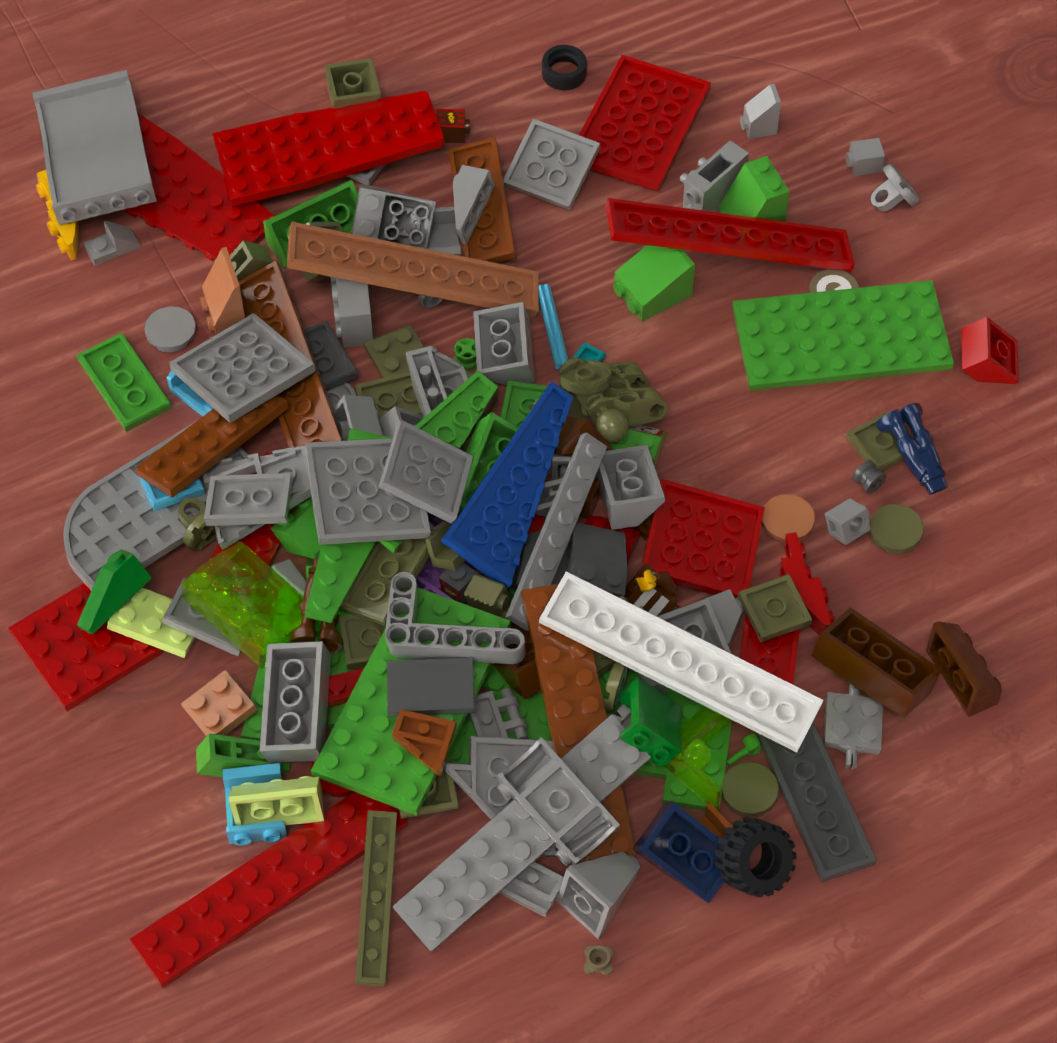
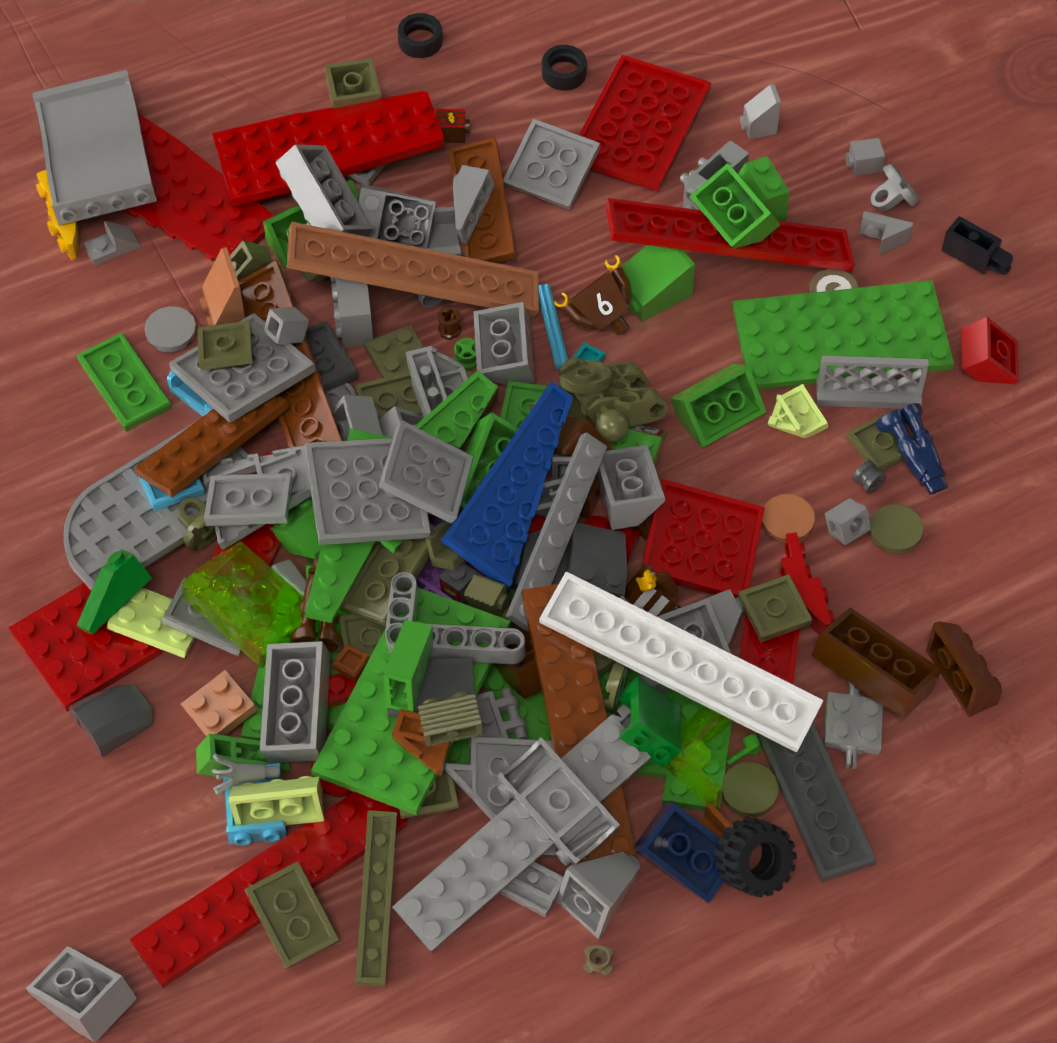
(82, 993): none -> light grey slope
(113, 716): none -> dark grey slope
(225, 345): none -> olive plate
(242, 773): none -> light grey piece
(286, 325): none -> light grey brick
(291, 915): none -> olive plate
(322, 190): none -> light grey brick
(350, 662): none -> dark orange tile
(407, 665): none -> bright green slope
(416, 22): none -> black tyre
(445, 320): none -> reddish brown bush
(450, 719): none -> olive brick
(601, 301): none -> reddish brown torso
(719, 404): none -> bright green slope
(734, 208): none -> bright green slope
(797, 414): none -> yellowish green slope
(864, 392): none -> light grey fence
(890, 230): none -> light grey slope
(976, 247): none -> black brick

